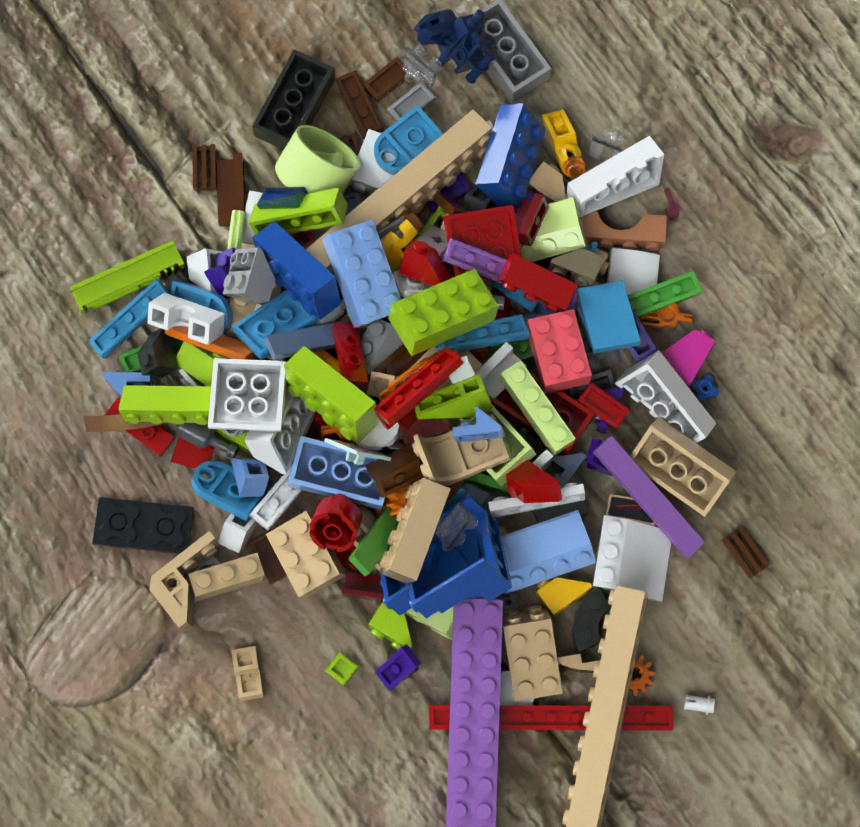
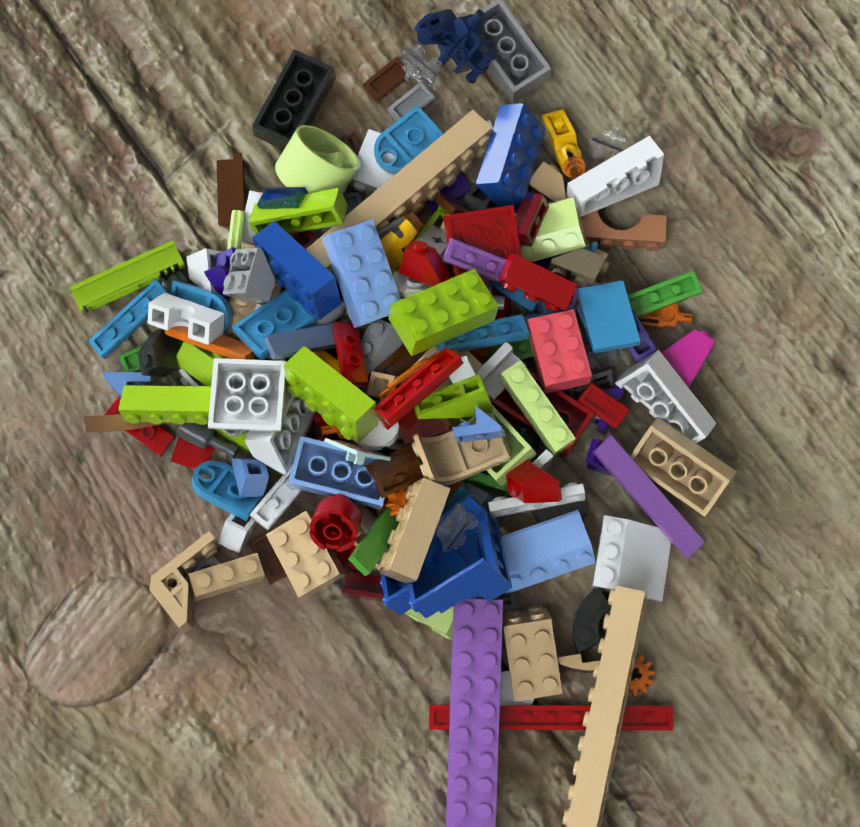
(142, 525): black piece -> none
(204, 149): reddish brown tile -> none
(247, 673): tan slope -> none
(341, 669): lime tile -> none
(358, 103): reddish brown tile -> none
(391, 626): lime slope -> none
(398, 667): dark purple slope -> none
(561, 593): yellow slope -> none
(568, 466): sand blue slope -> none
(627, 508): black slope -> none
(634, 267): white slope -> none
(673, 210): clear pink hand -> none
(699, 704): white pin -> none
(707, 382): blue plate -> none
(753, 548): reddish brown tile -> none

